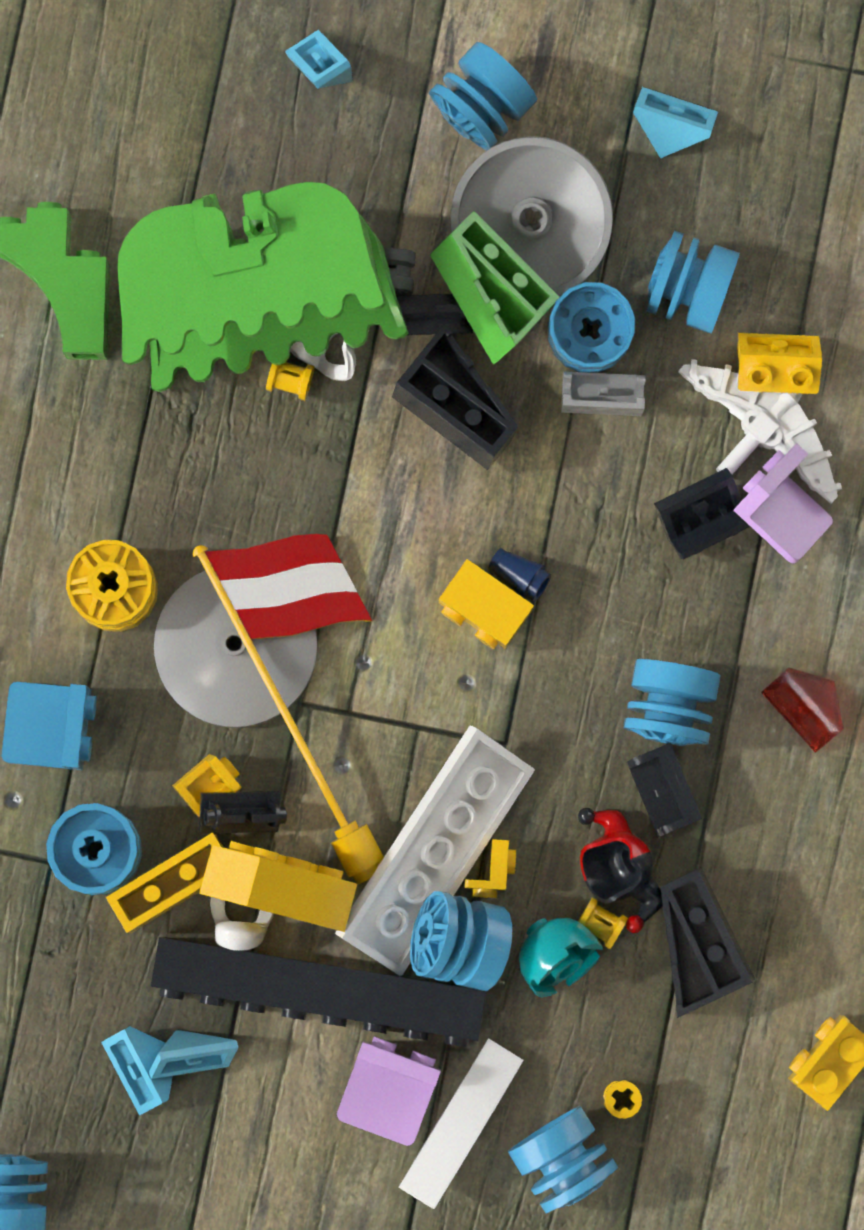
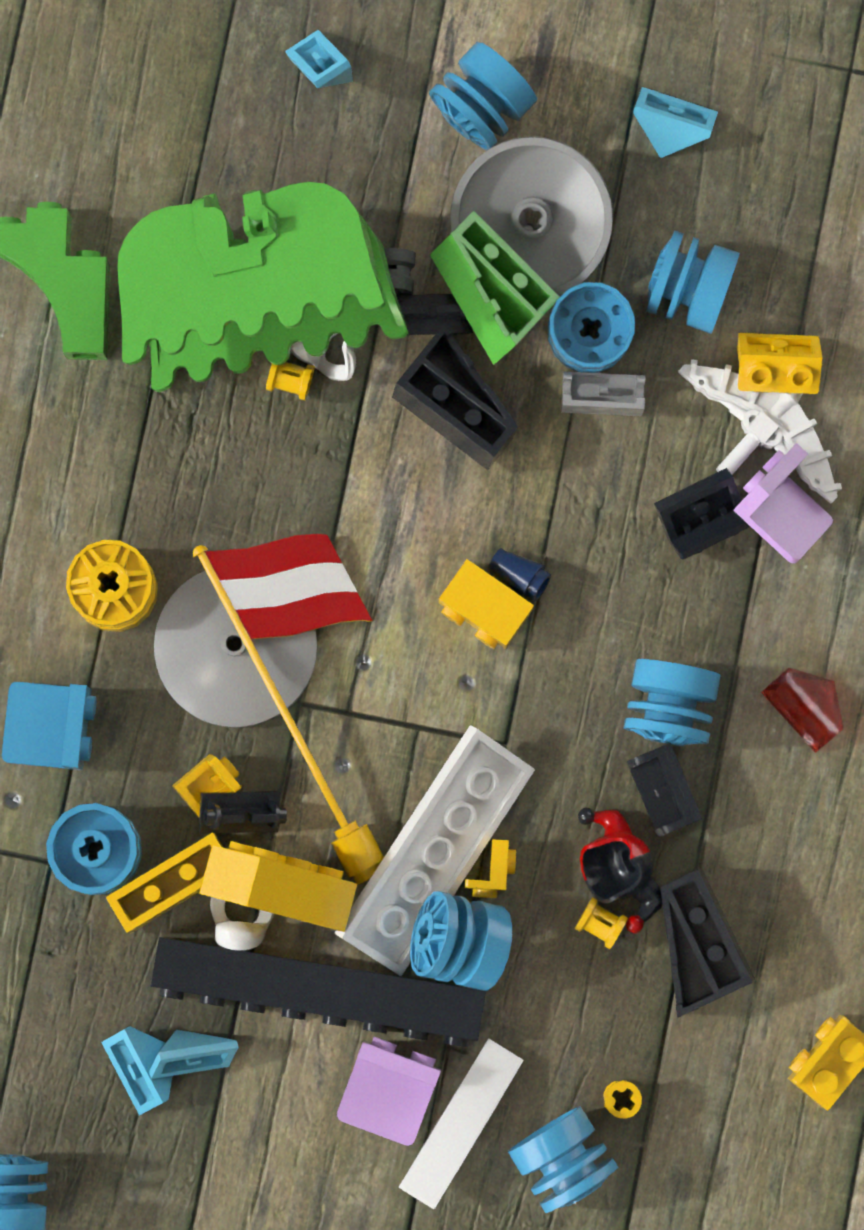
(555, 953): teal cylinder -> none

